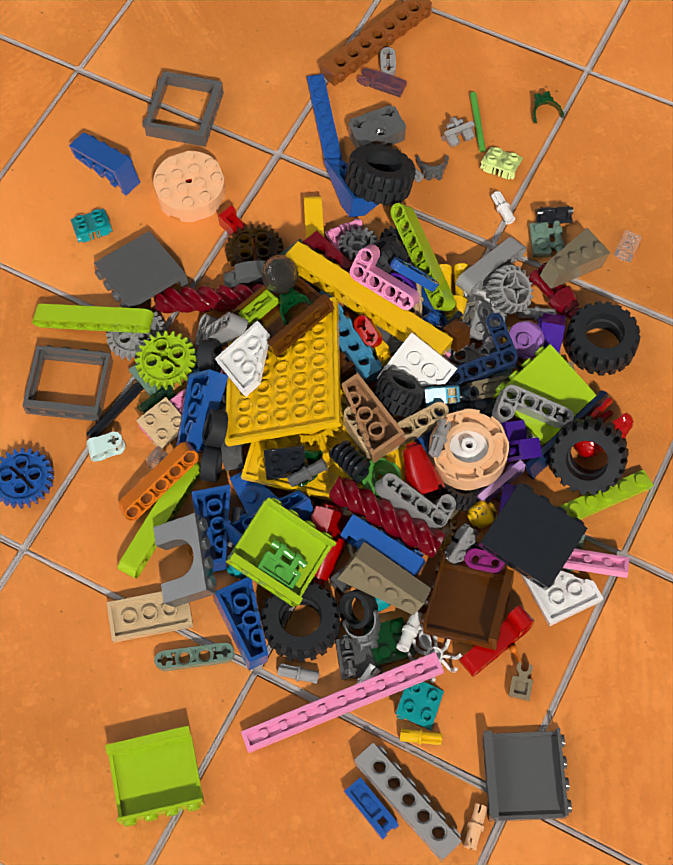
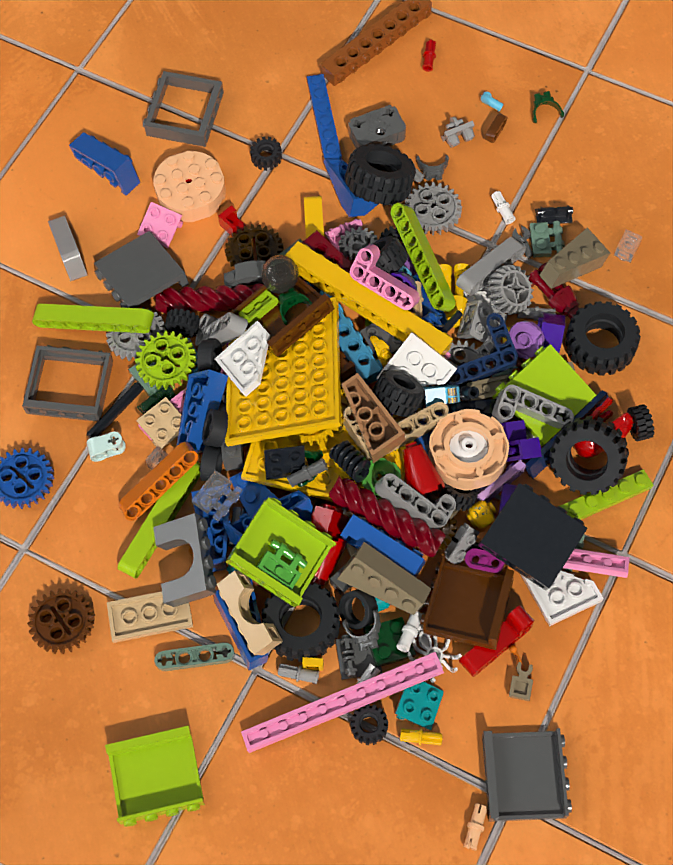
(67, 248): none -> light grey beam
(77, 610): none -> reddish brown gear
(91, 223): teal hinge -> none
(160, 223): none -> bright pink hinge
(182, 322): none -> black tyre
(211, 493): none -> clear plate
(236, 592): none -> tan arch
(266, 145): none -> black tyre
(314, 664): none -> yellow tile
(365, 333): red beam -> none
(369, 737): none -> black tyre
(370, 807): blue plate -> none
(382, 82): hinge -> none
(388, 62): light grey beam -> none
(414, 274): blue beam -> none
(429, 55): none -> red axle
(434, 208): none -> light grey gear
(439, 438): light grey axle -> none
(440, 847): light grey brick -> none
(459, 332): reddish brown brick -> none
(477, 120): bright green bar -> none
(487, 99): none -> medium azure arm
(496, 128): none -> reddish brown beam
(501, 160): yellowish green hinge -> none
(526, 235): none -> dark grey bar
(643, 424): none -> black tyre

